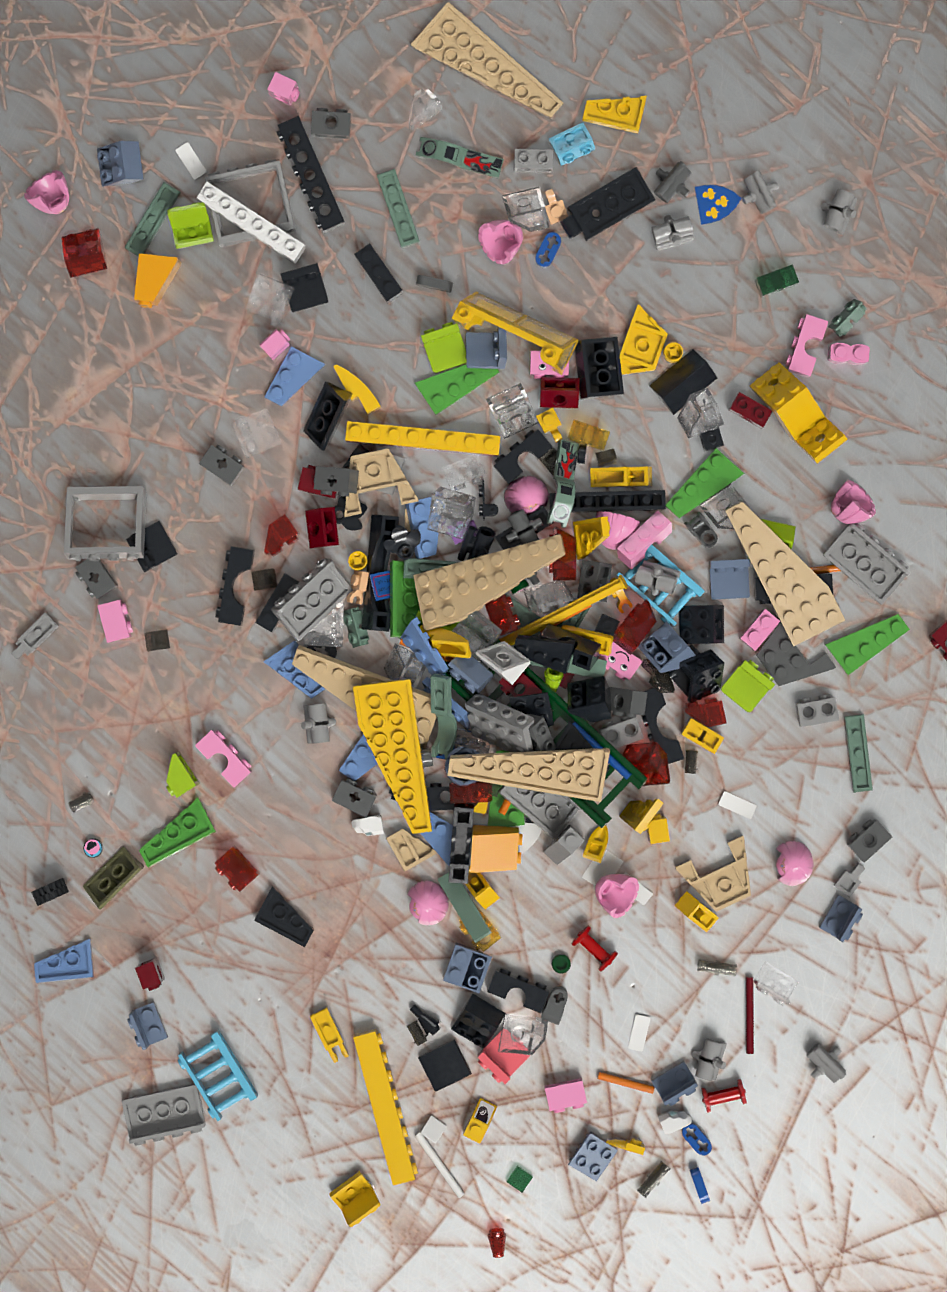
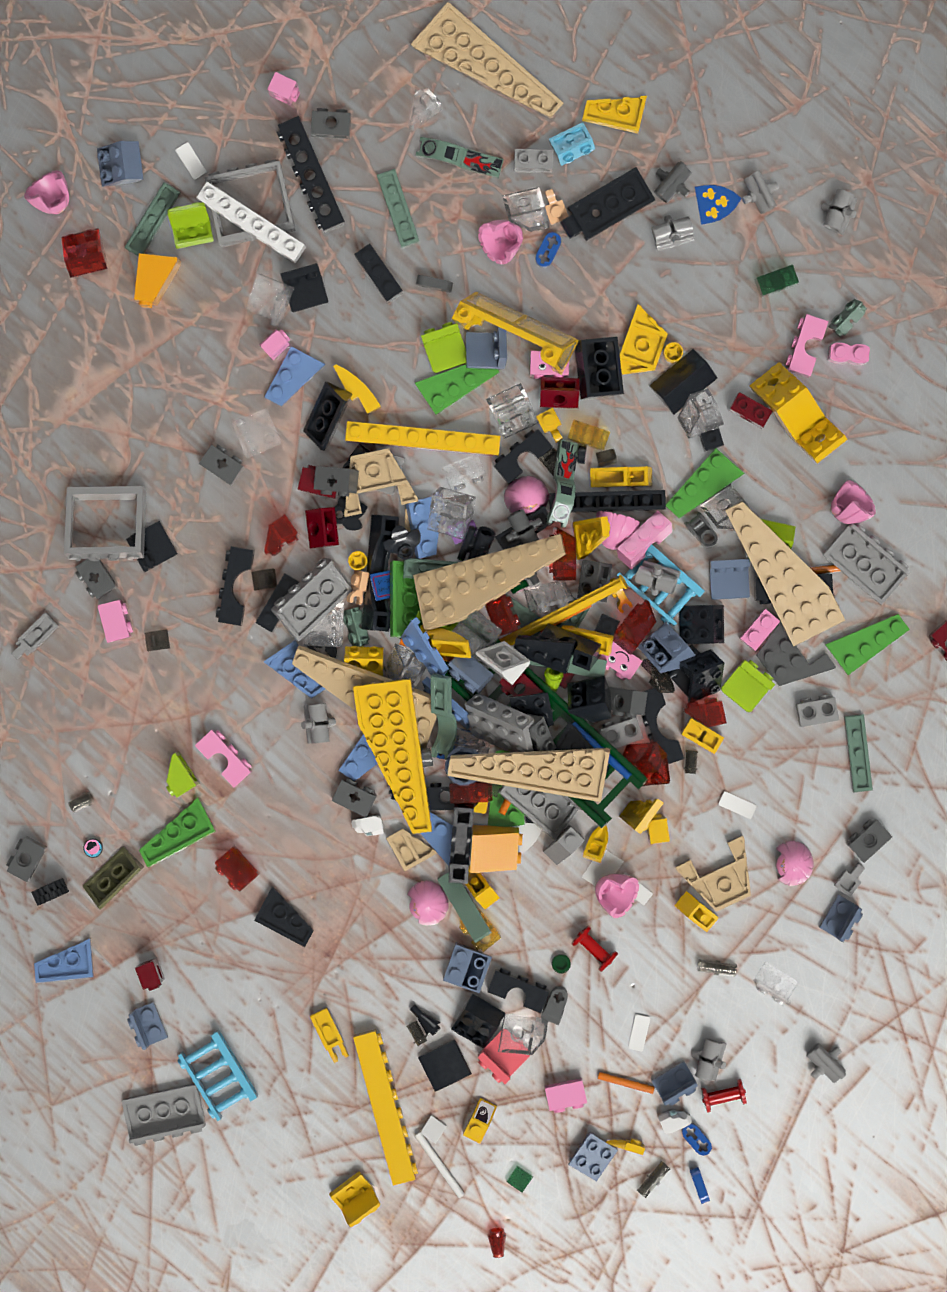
(25, 870): none -> dark grey brick
(366, 658): none -> yellow brick
(486, 510): black hinge -> none
(749, 1015): dark red bar -> none

